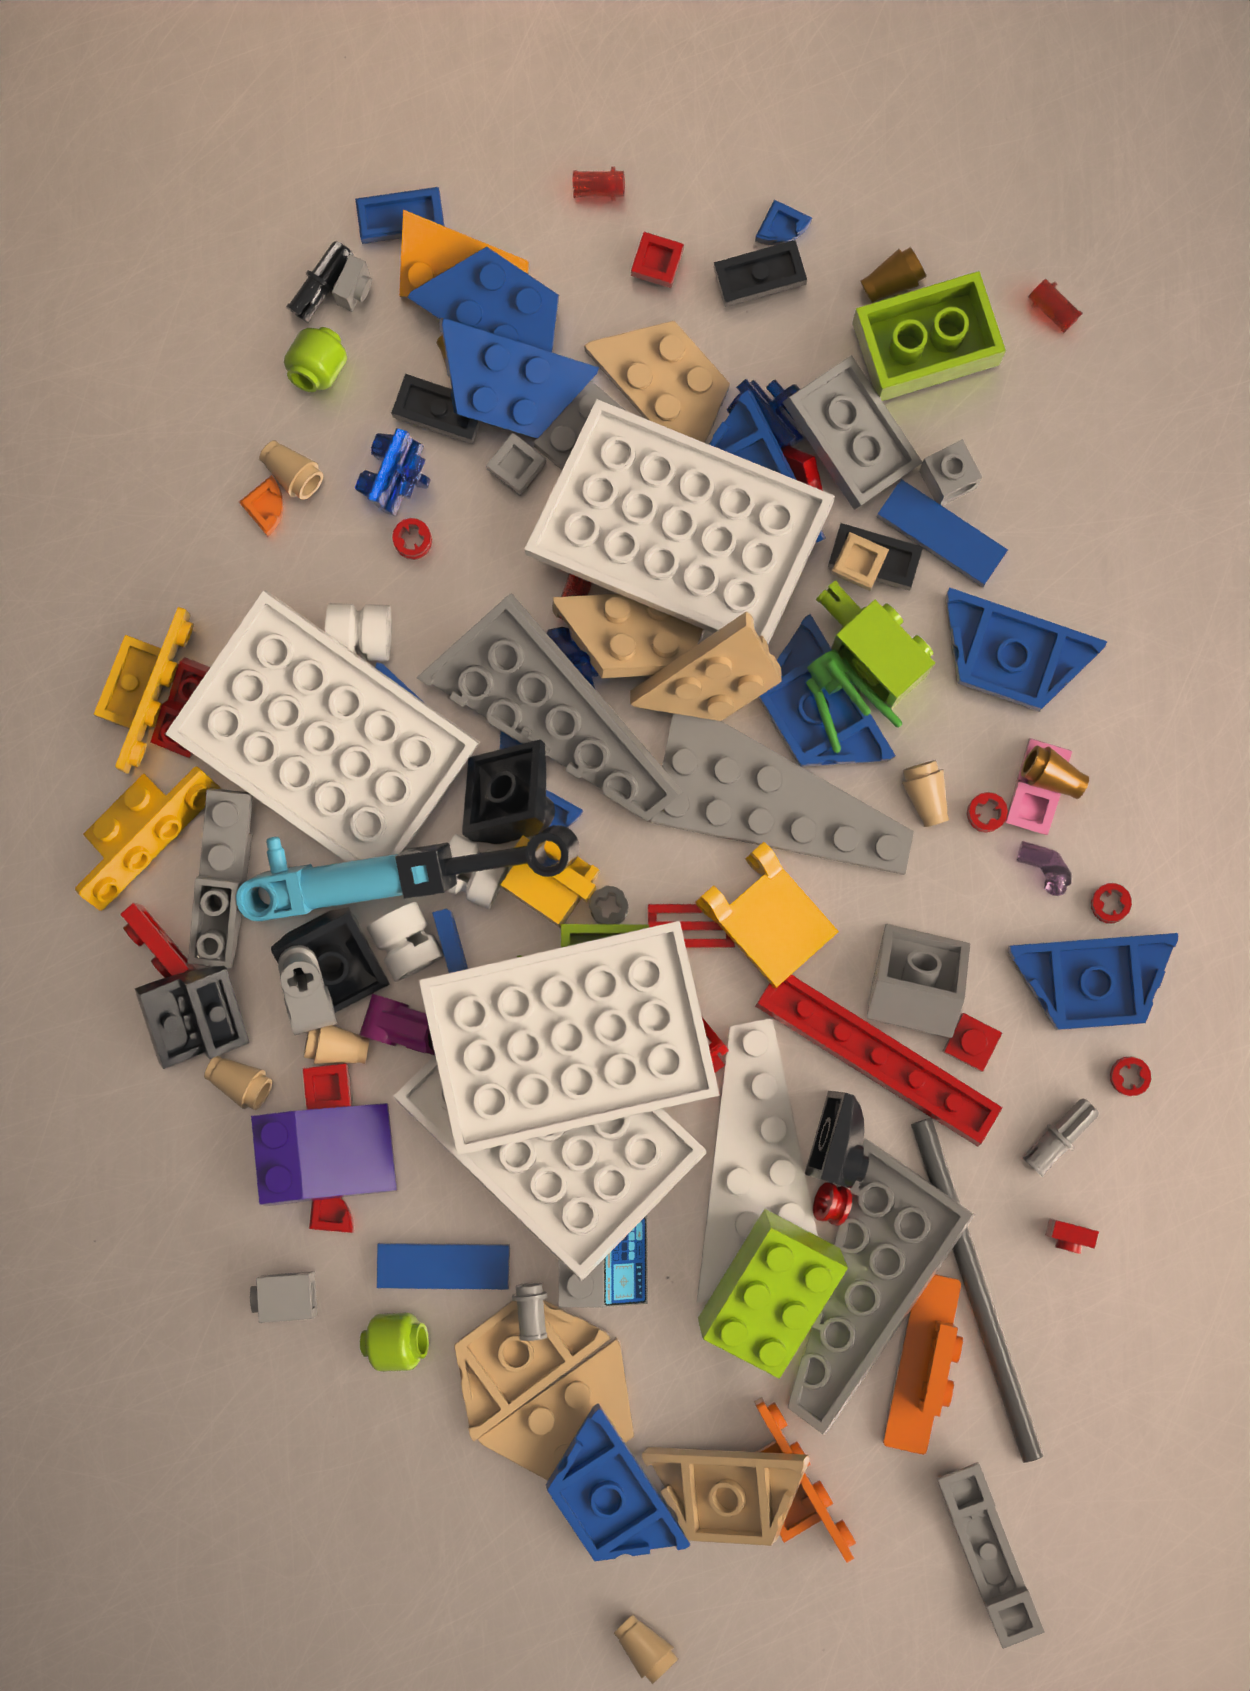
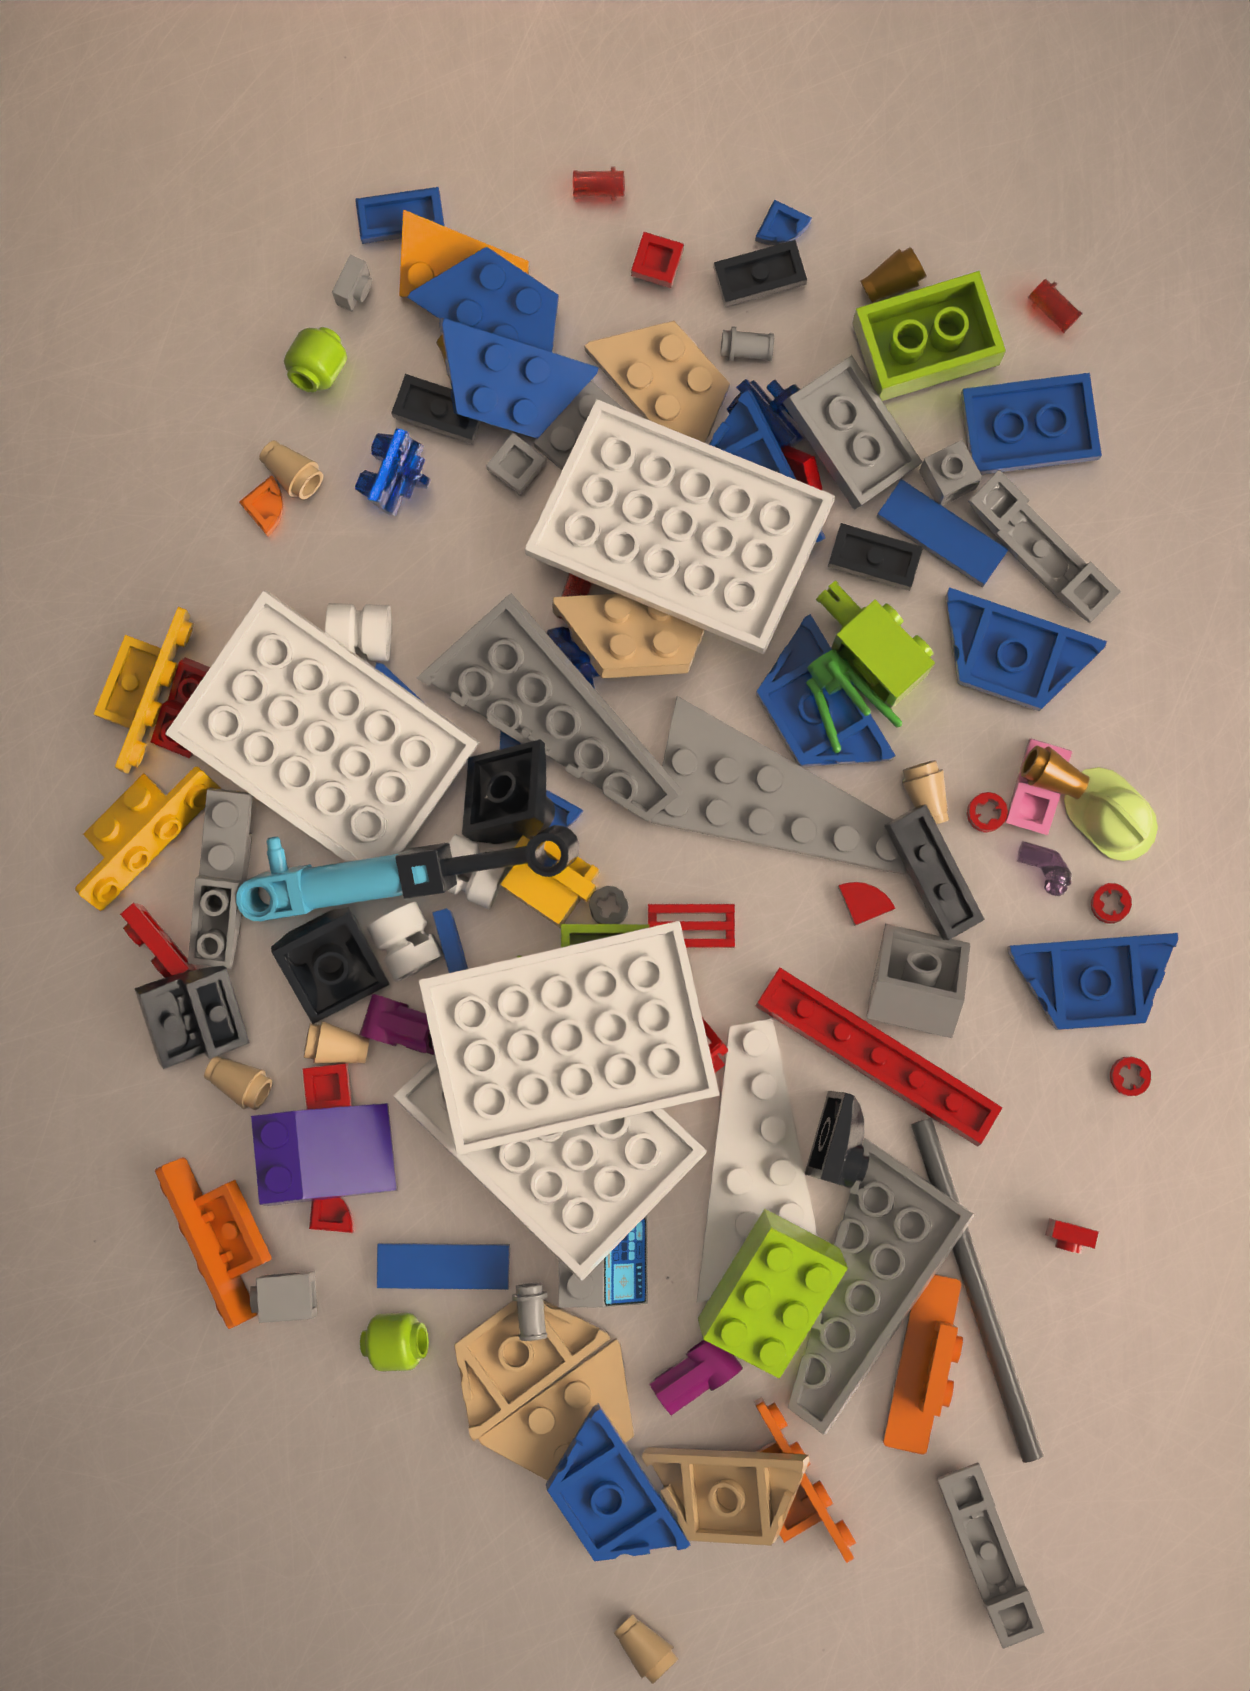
(219, 1235): none -> orange bracket
(305, 994): light grey piece -> none
(320, 281): black axle -> none
(400, 544): red bush -> none
(701, 1370): none -> magenta piece
(714, 675): tan wing -> none
(747, 345): none -> light grey pin
(771, 919): yellow flag -> none
(832, 1203): red bush -> none
(859, 561): tan tile -> none
(864, 901): none -> red tile
(934, 872): none -> black plate
(972, 1042): red plate -> none
(1031, 423): none -> blue plate
(1042, 549): none -> light grey slope
(1060, 1137): light grey axle -> none
(1113, 816): none -> yellowish green piece

